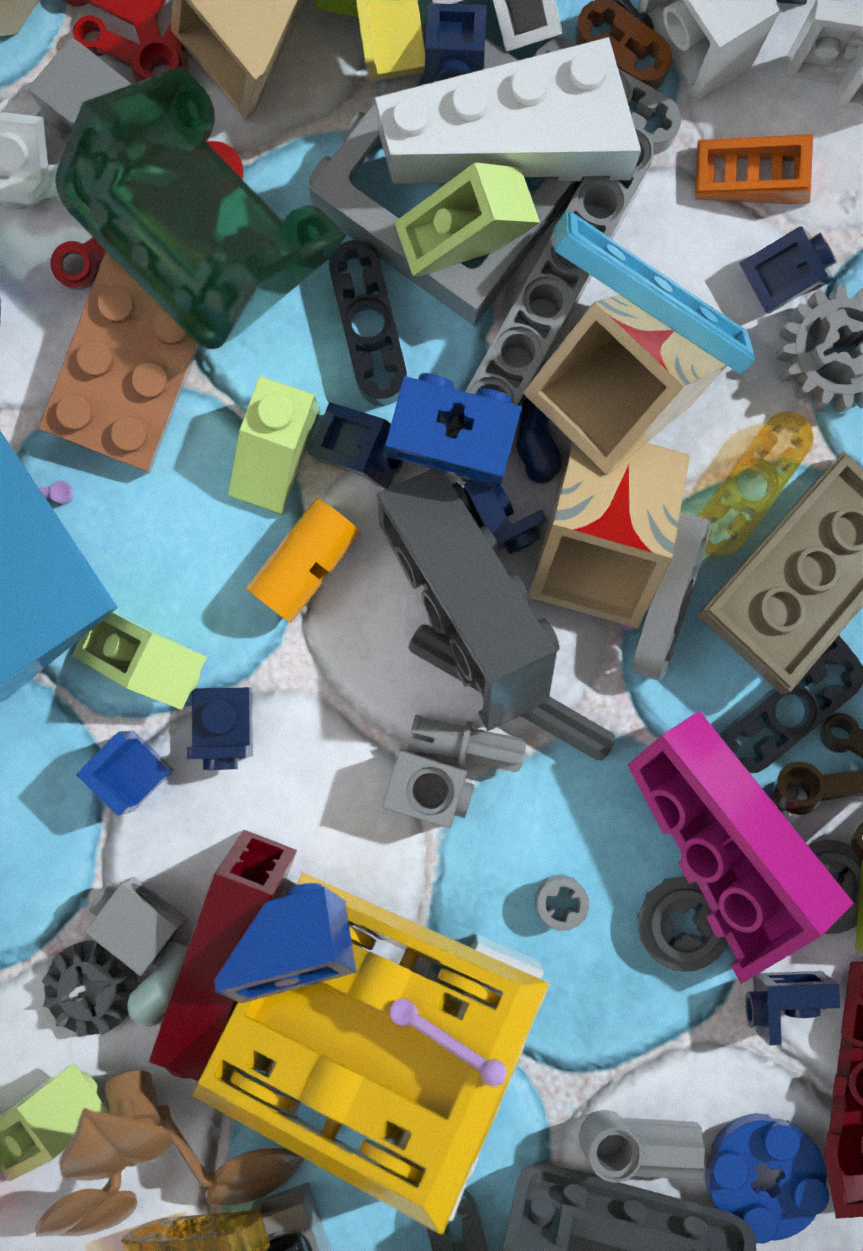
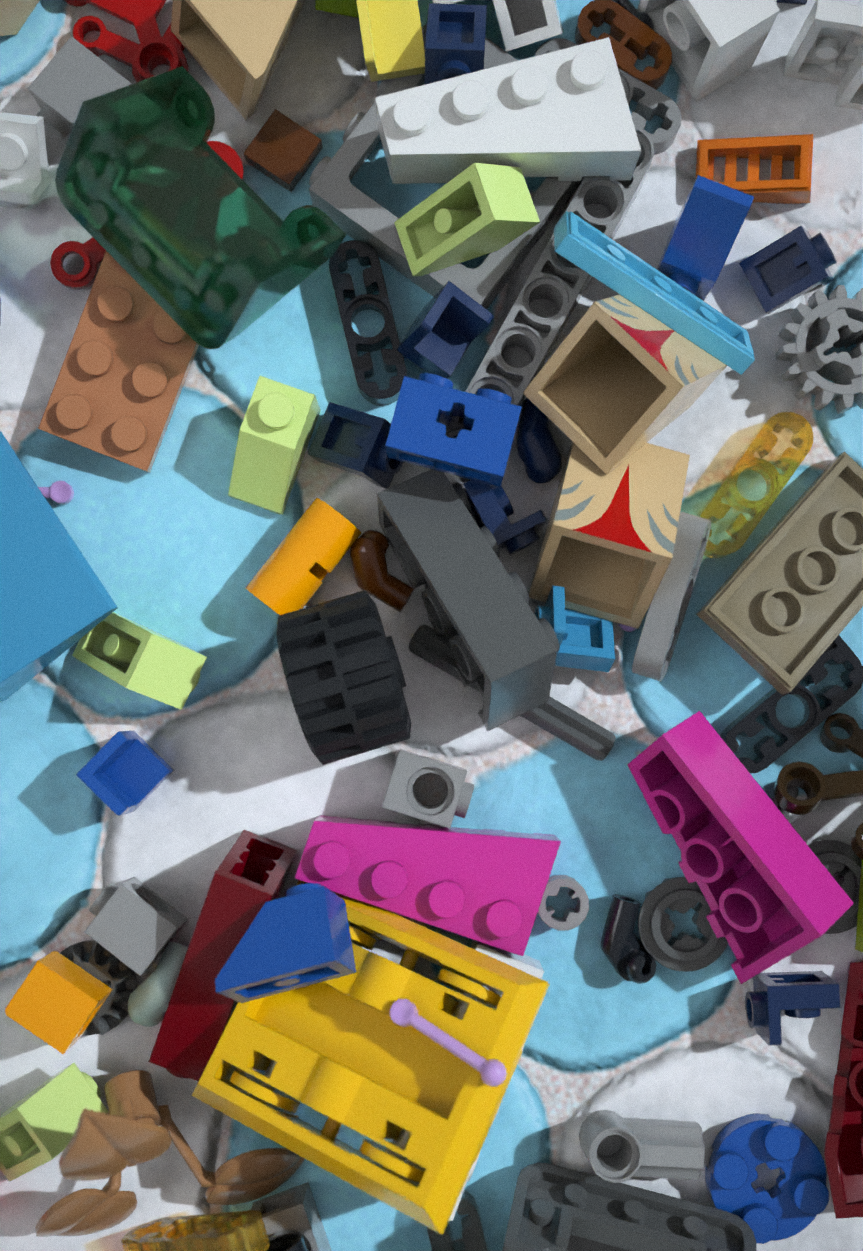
(57, 1001): none -> light orange panel
(221, 727): dark blue bracket -> none
(283, 150): none -> reddish brown tile
(343, 677): none -> black wheel
(372, 573): none -> reddish brown arm
(444, 331): none -> dark blue panel
(452, 878): none -> dark pink wedge
(467, 744): light grey axle -> none
(583, 639): none -> dark azure bracket
(621, 943): none -> black arm
(704, 235): none -> blue slope

